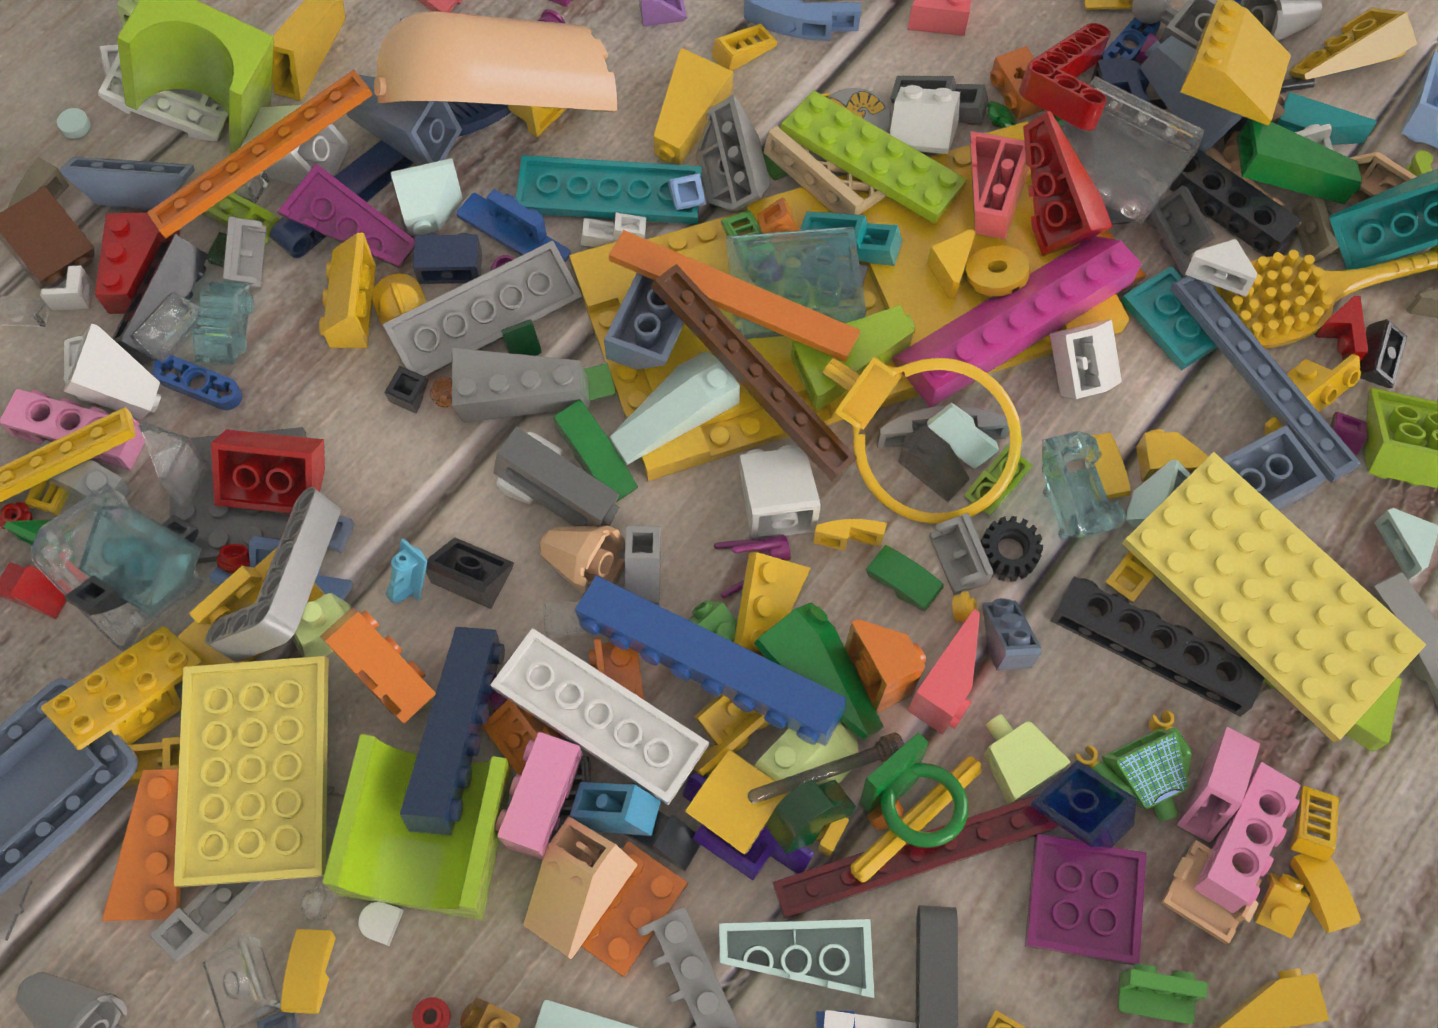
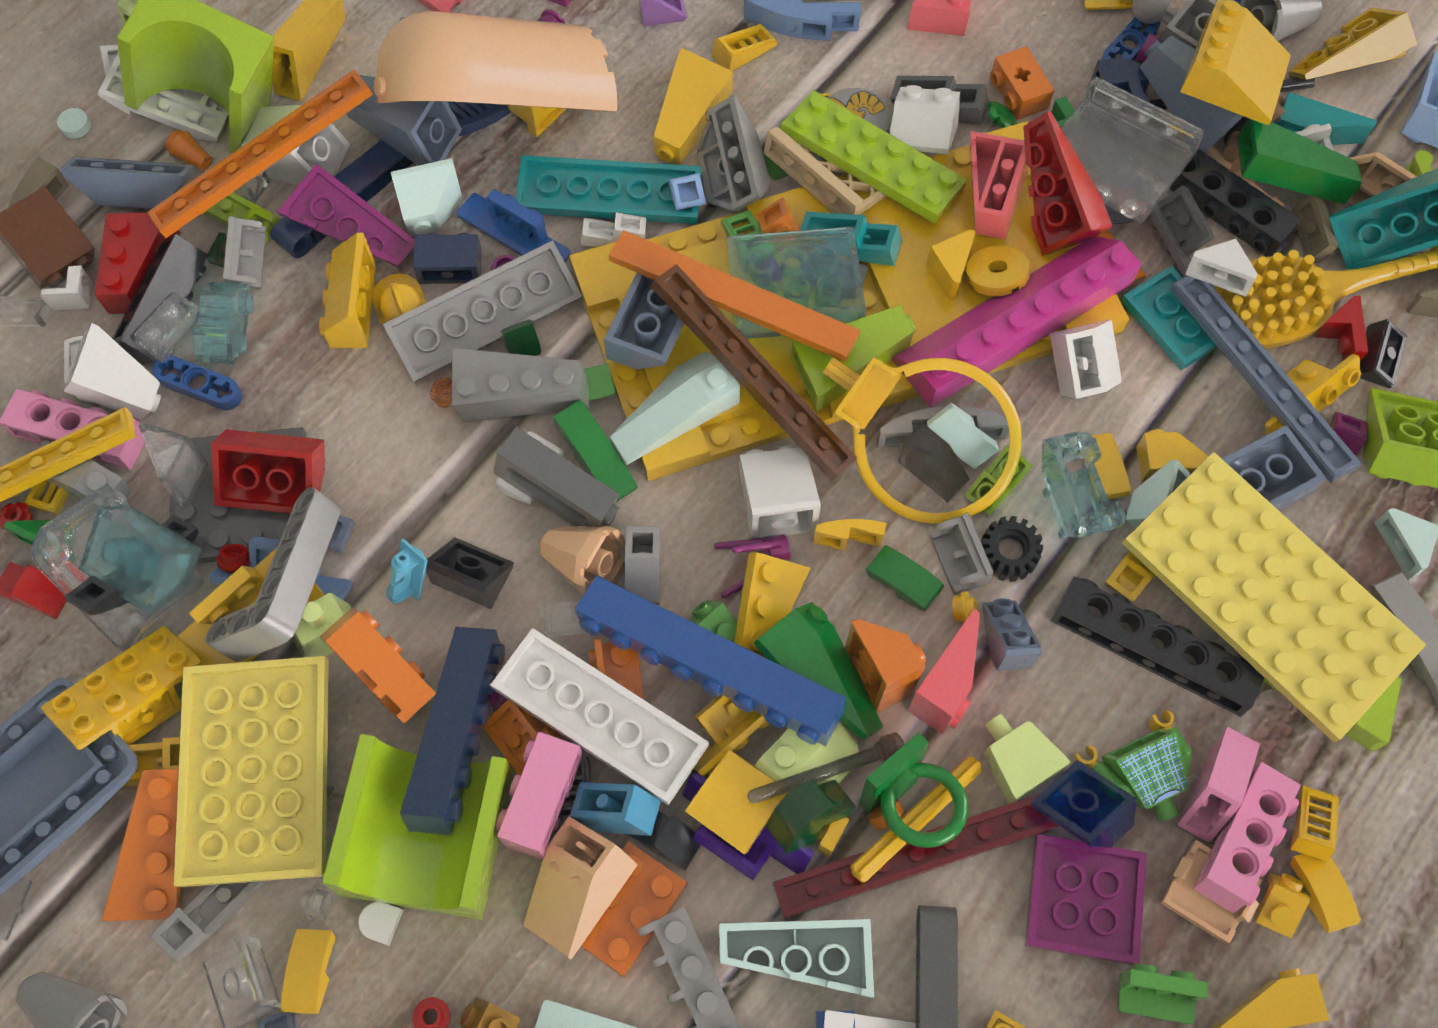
(186, 149): none -> orange cone
(407, 389): black slope -> none
(1053, 83): red beam -> none

